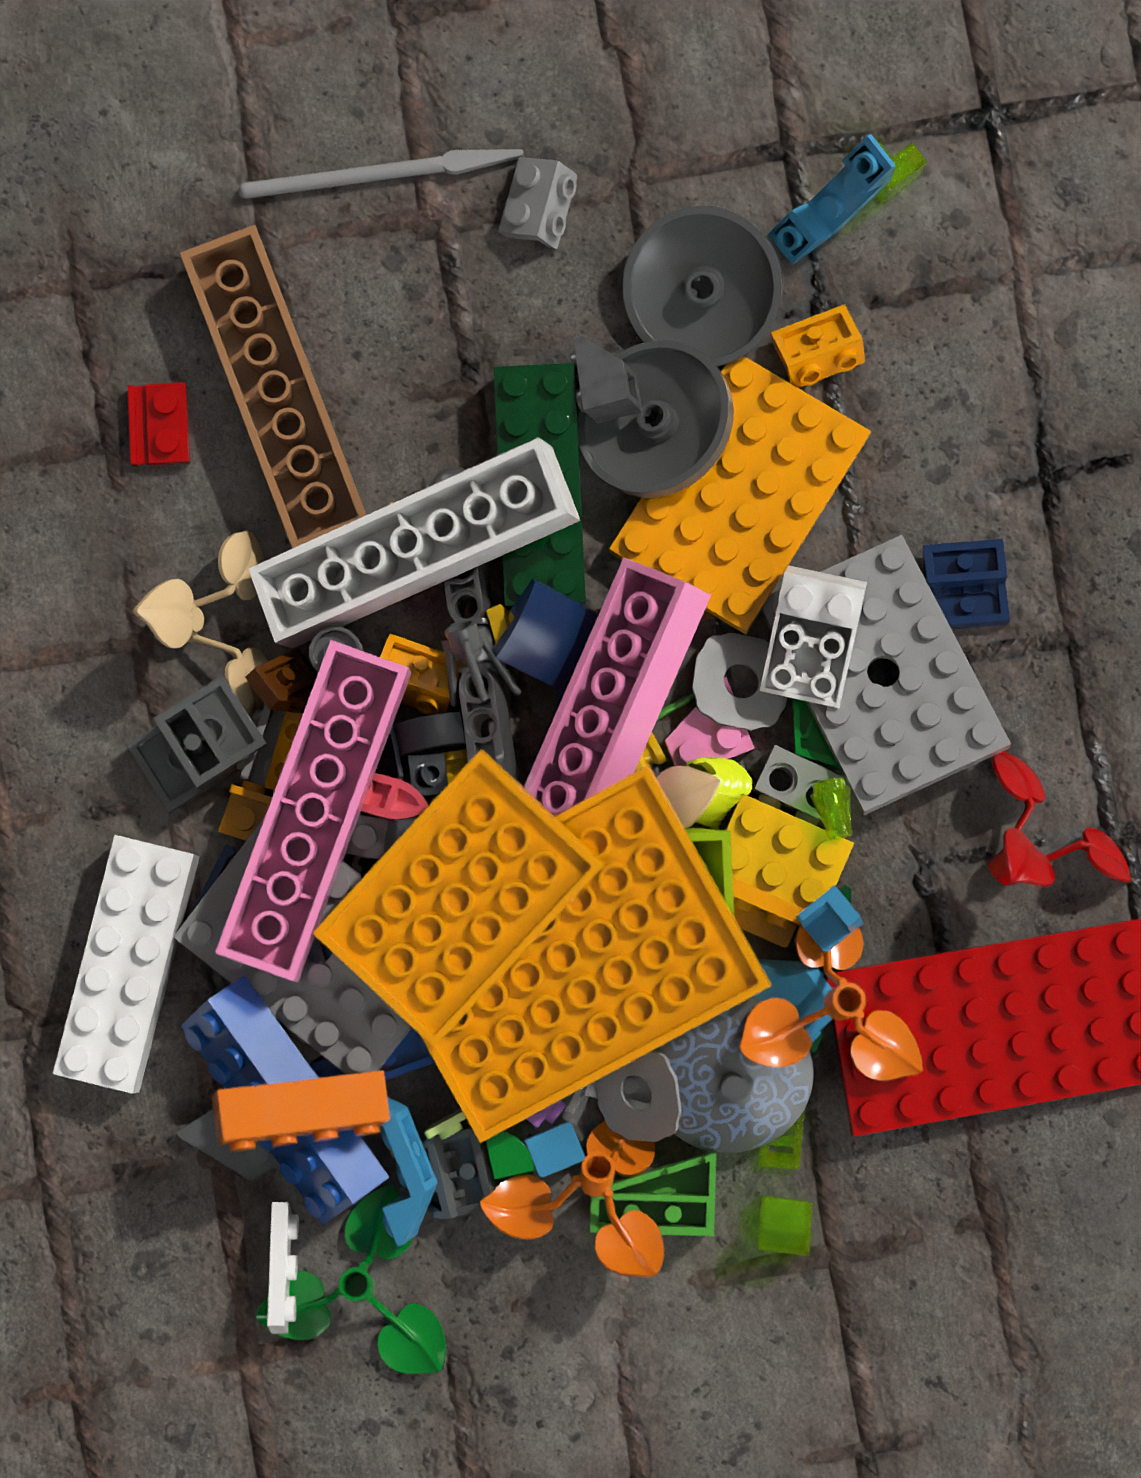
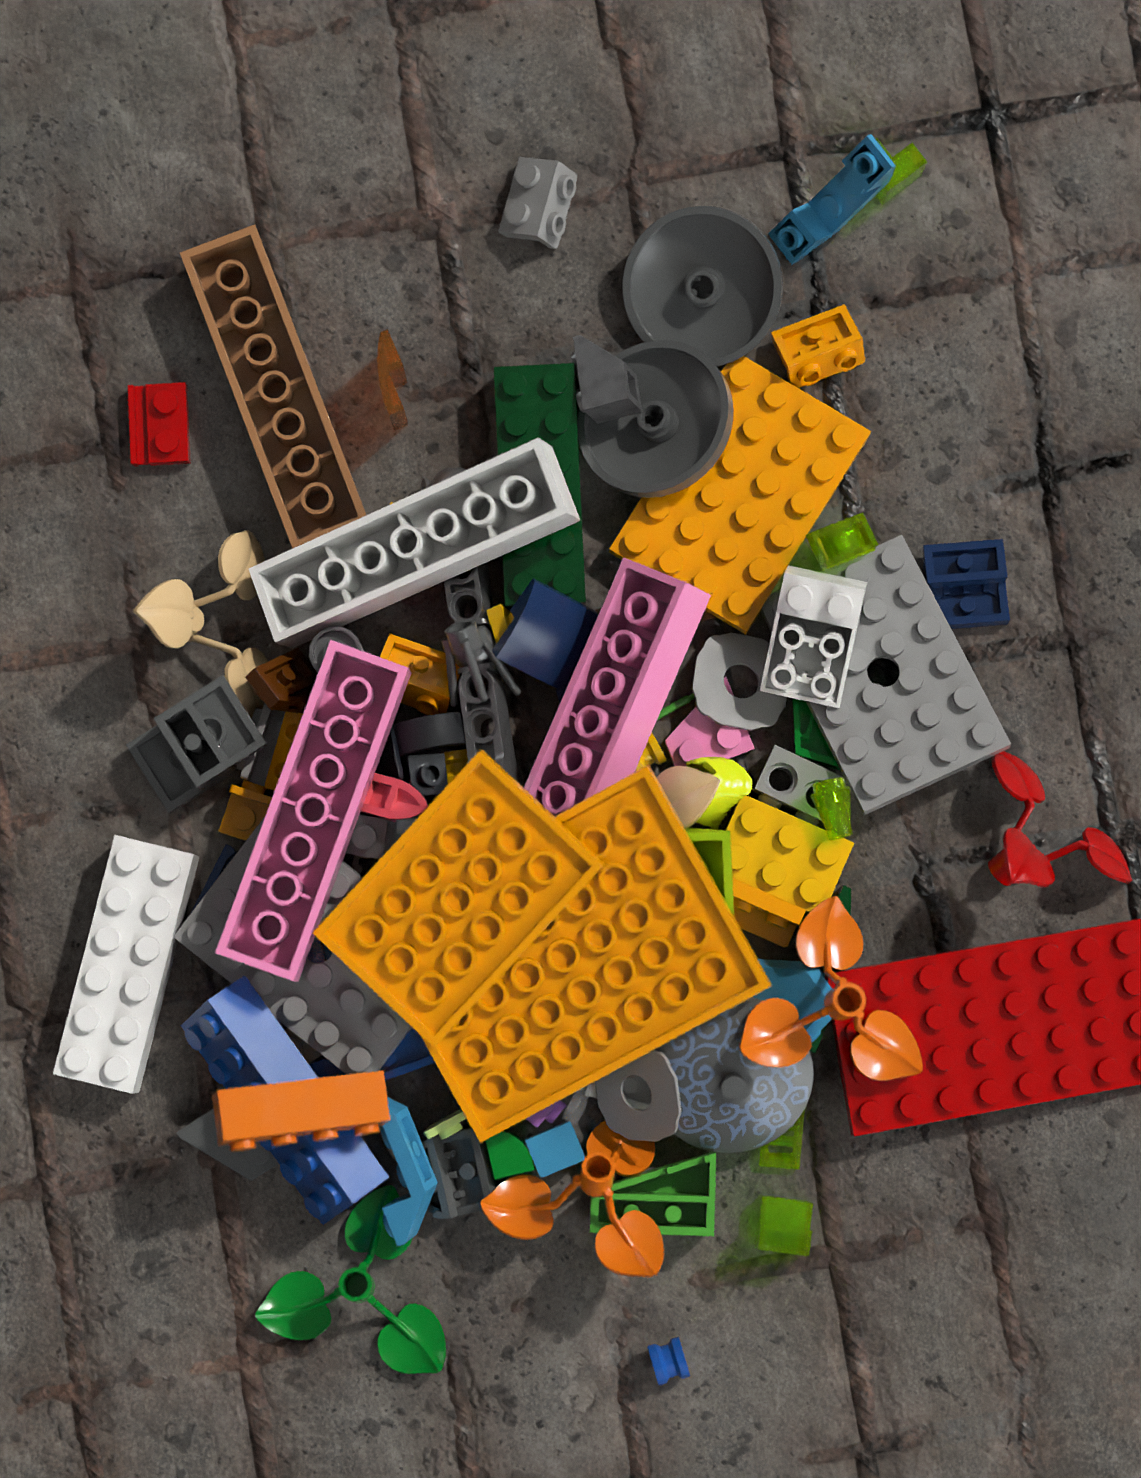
(282, 1267): white plate -> none
(391, 375): none -> clear orange slope
(452, 162): light grey piece -> none
(668, 1361): none -> blue wheel
(830, 919): dark azure panel -> none
(841, 542): none -> clear neon green slope

